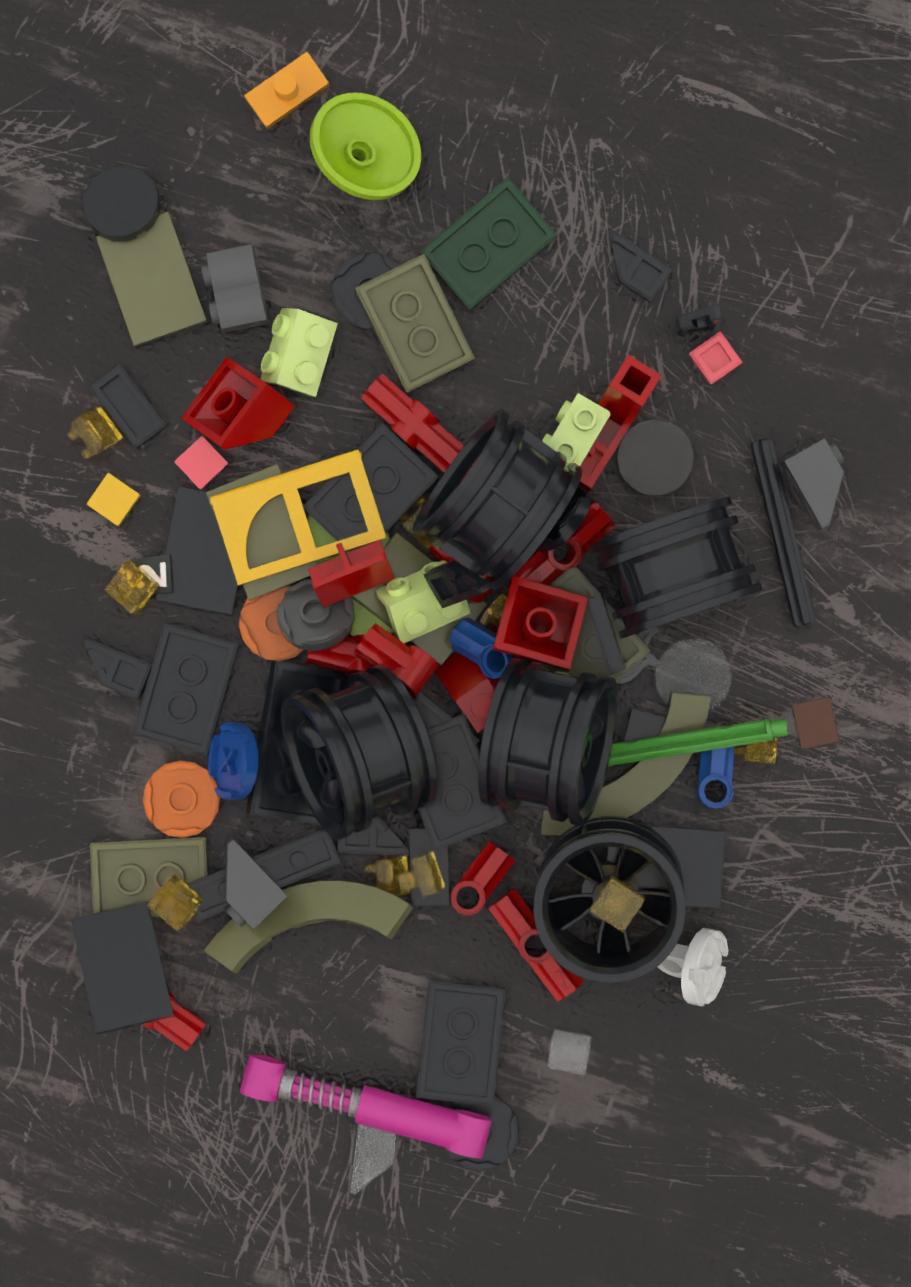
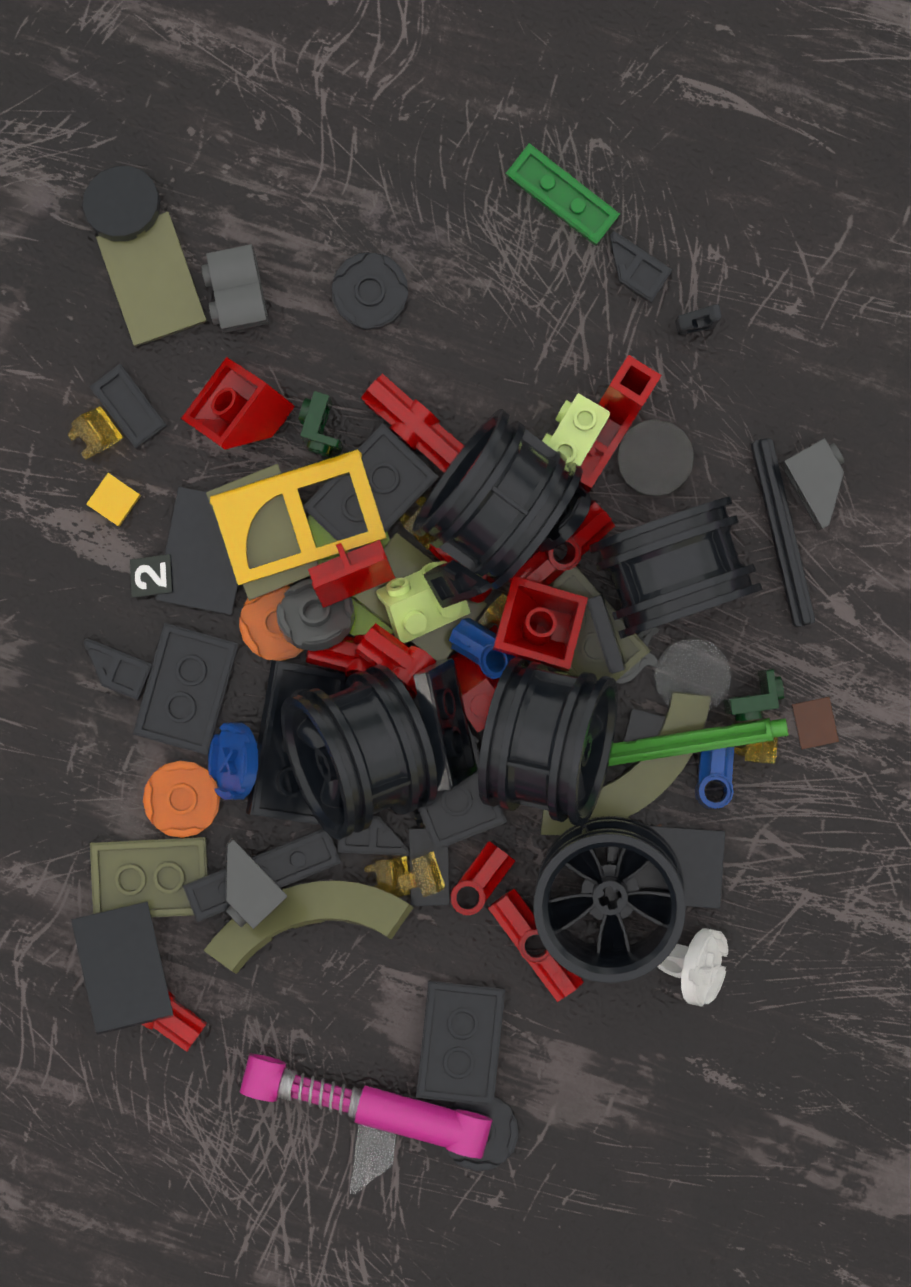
(131, 587): clear yellow tile -> none
(175, 903): clear yellow tile -> none
(201, 463): coral tile -> none
(287, 90): light orange tile -> none
(298, 351): yellowish green bracket -> none
(314, 417): none -> dark green bracket
(374, 134): lime dish -> none
(414, 323): olive tile -> none
(445, 722): none -> black tile
(488, 244): dark green tile -> none
(562, 194): none -> green tile
(569, 1051): clear tile -> none
(617, 903): clear yellow tile -> none
(715, 358): coral tile -> none
(751, 706): none -> dark green bracket

